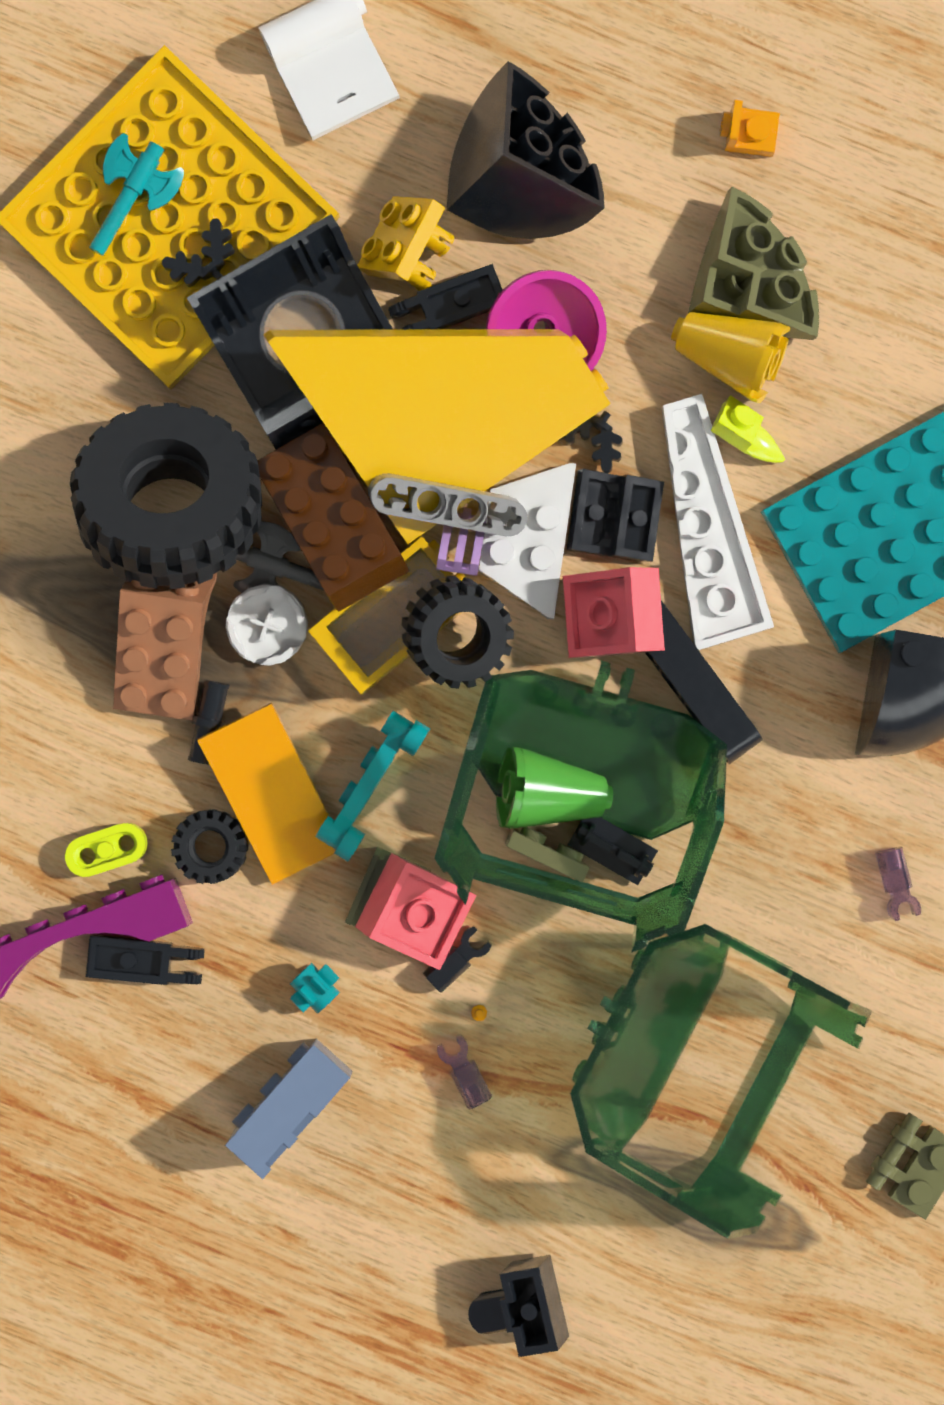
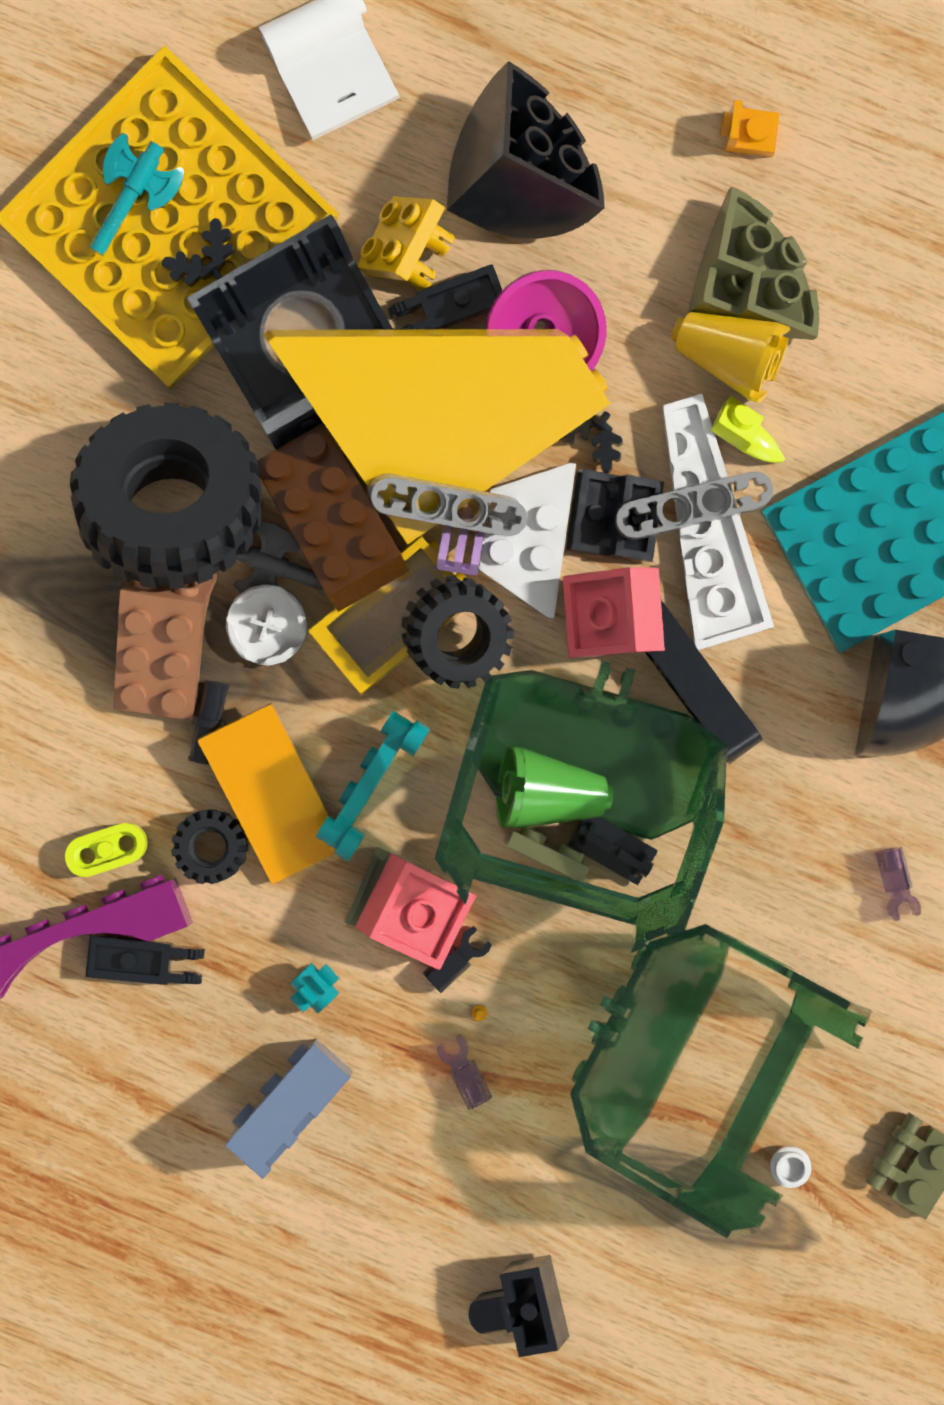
(694, 509): none -> light grey beam
(790, 1166): none -> white plate

